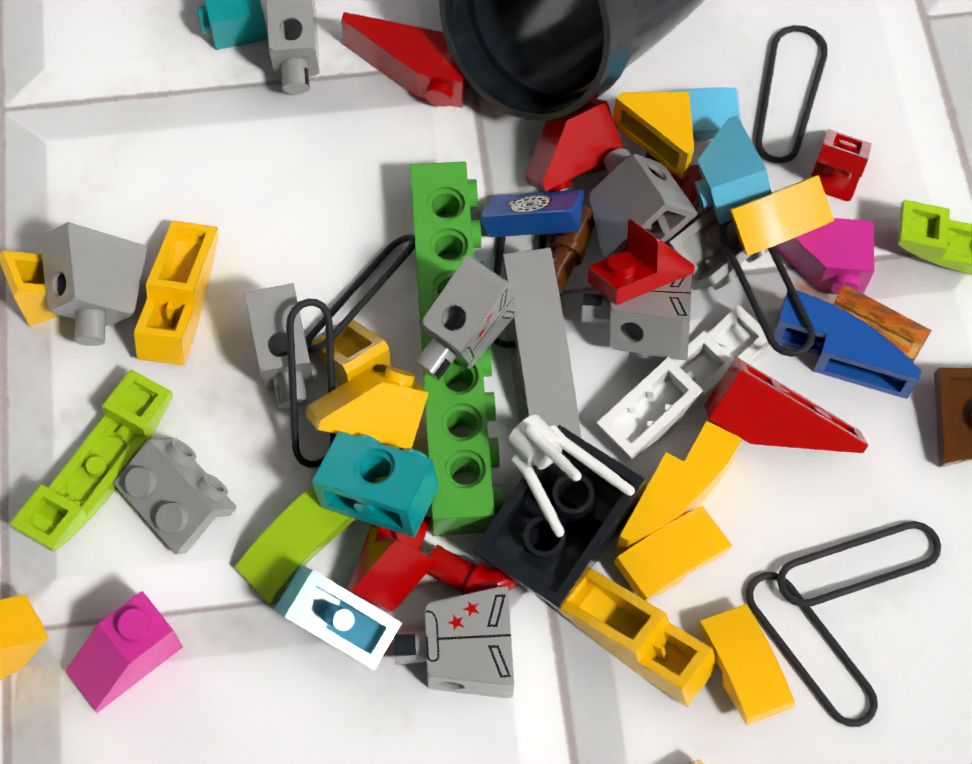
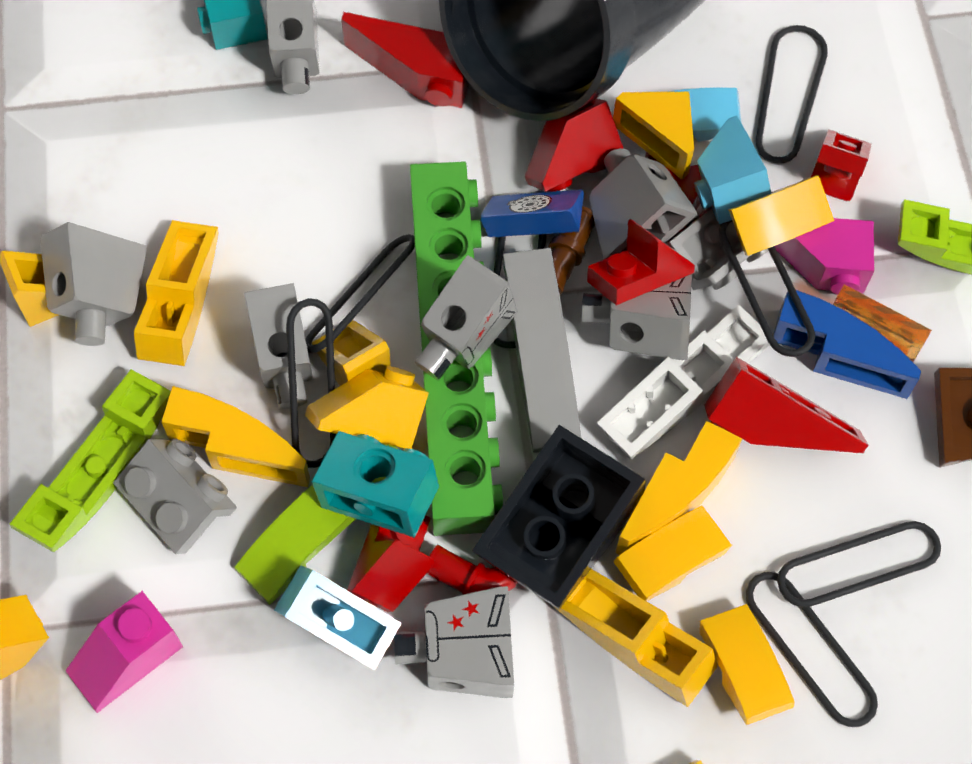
(232, 438): none -> yellow slope
(542, 446): white plant -> none

